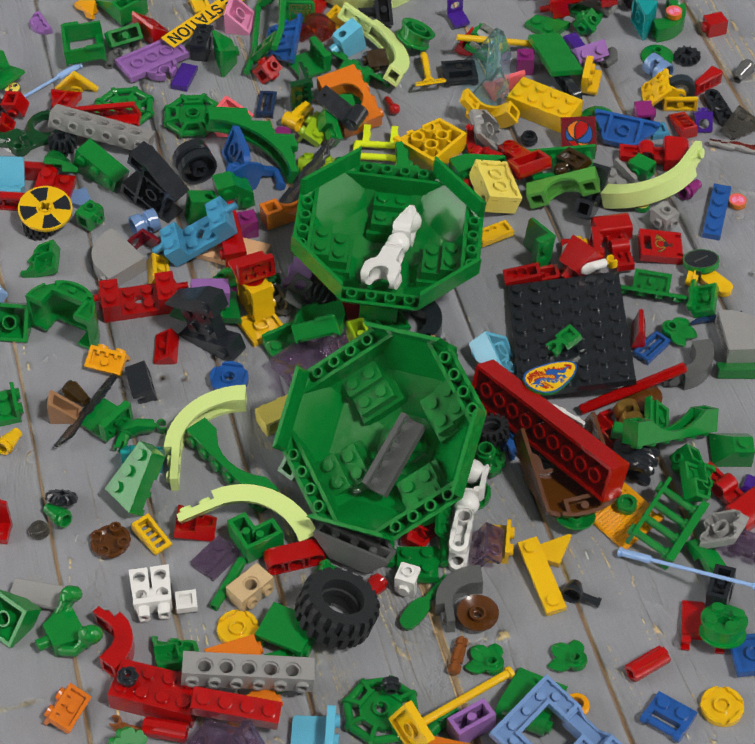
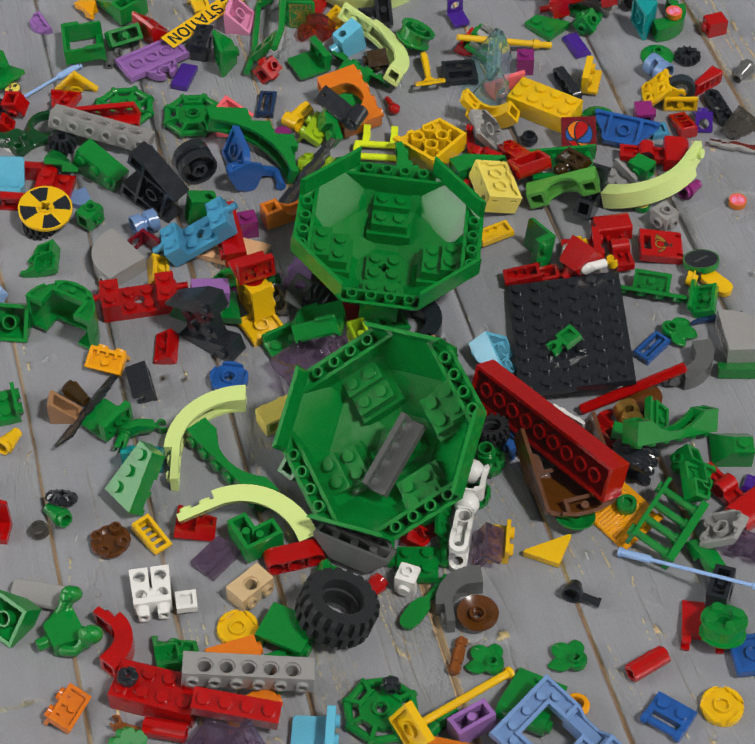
(232, 575): green piece -> none
(234, 187): green brick -> none
(289, 42): blue wing -> none
(301, 89): dark green bracket -> none
(388, 262): white piece -> none
(542, 576): yellow plate -> none
(549, 377): shield -> none
(555, 54): green tile -> none
(597, 49): medium lavender brick -> none
(612, 57): dark grey arm -> none
(638, 330): red slope -> none
(716, 212): blue plate -> none

